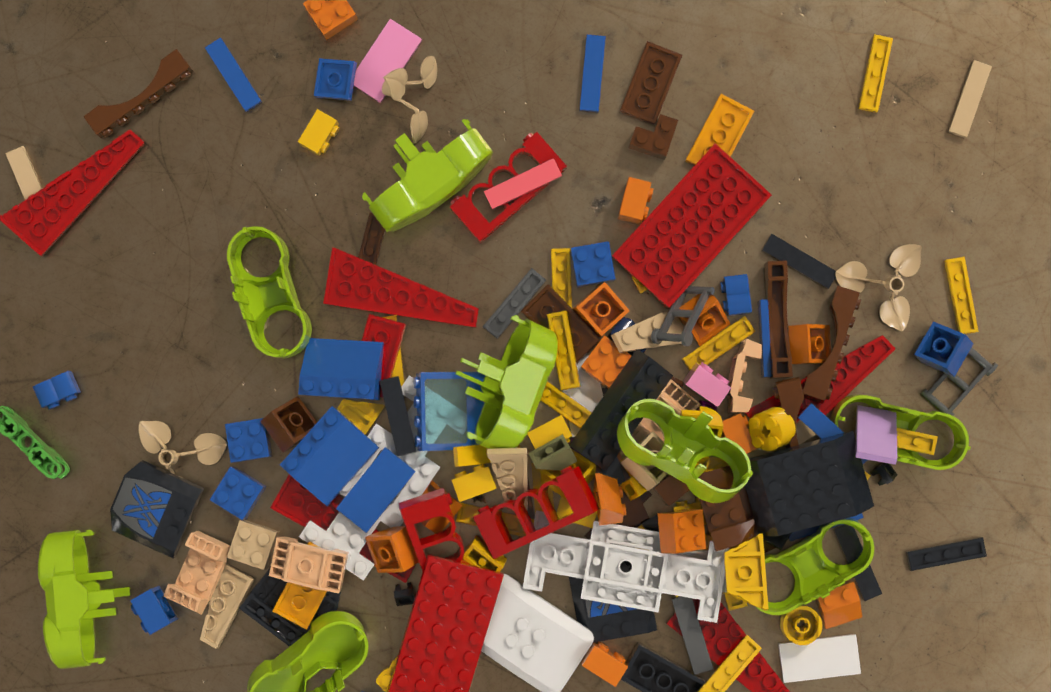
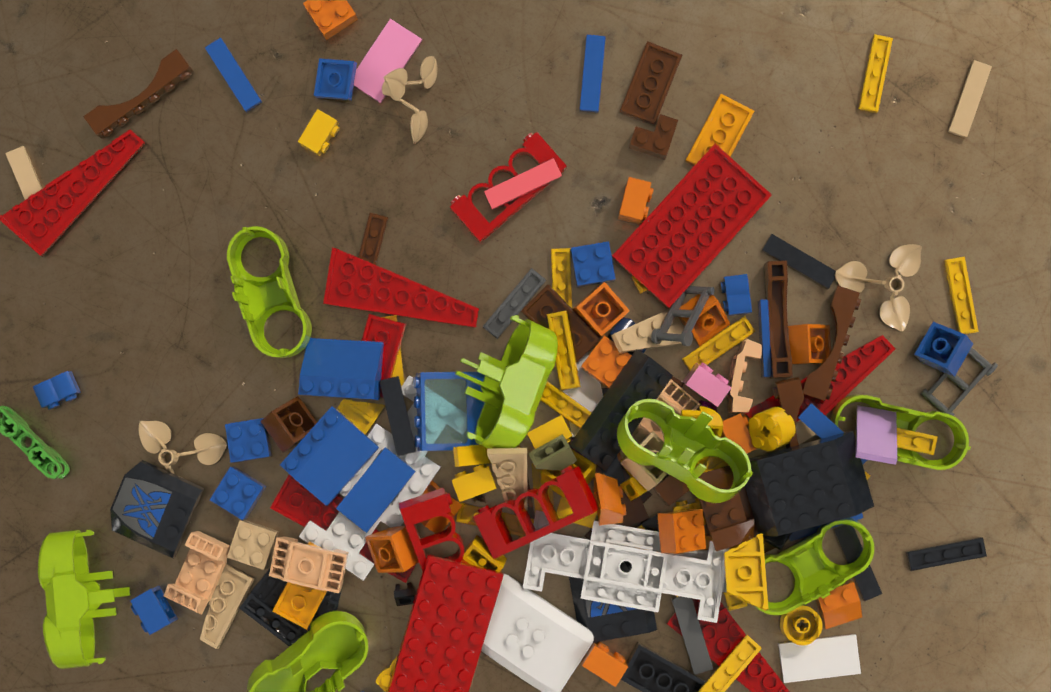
(429, 178): lime piece -> none
(887, 473): black tile -> none

